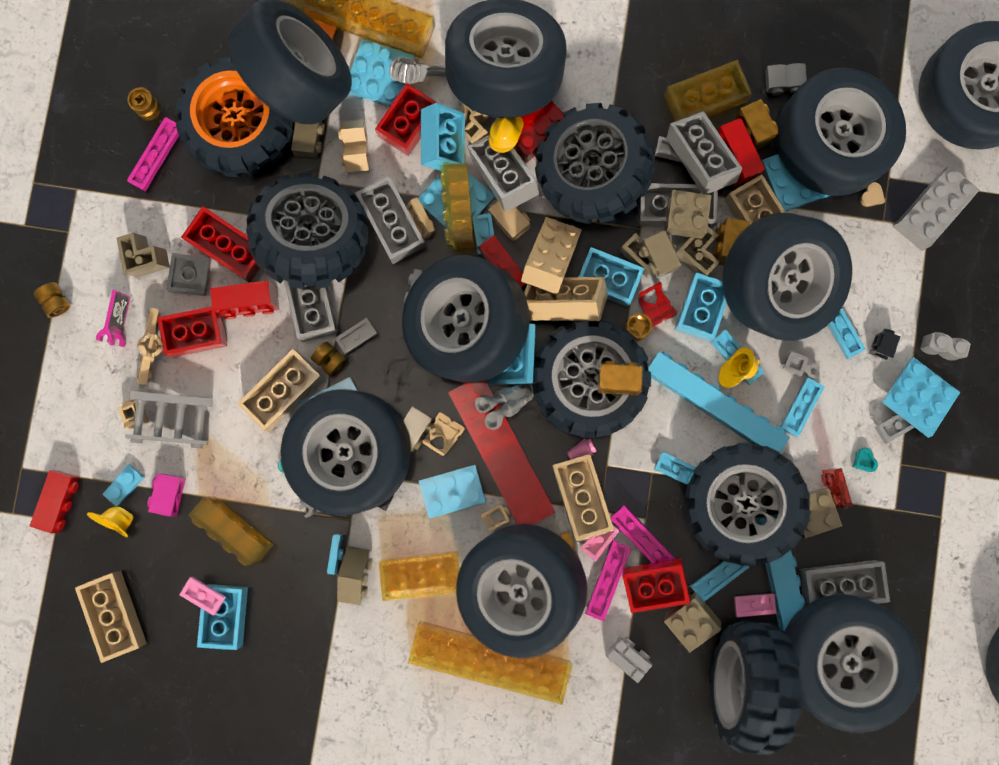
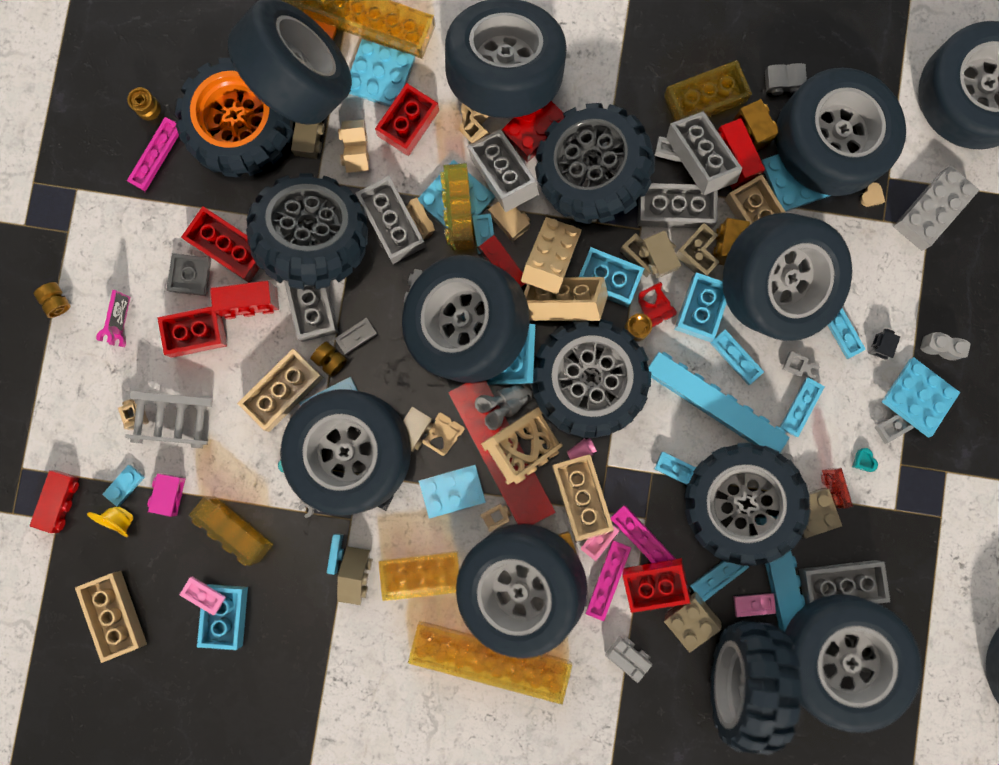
(138, 258): dark tan brick -> none
(149, 347): tan plate -> none
(413, 70): light grey gear -> none
(442, 136): medium azure brick -> none
(499, 444): none -> tan fence
(505, 133): yellow piece -> none
(620, 378): pearl gold brick -> none
(687, 214): dark tan brick -> none
(738, 367): yellow piece -> none

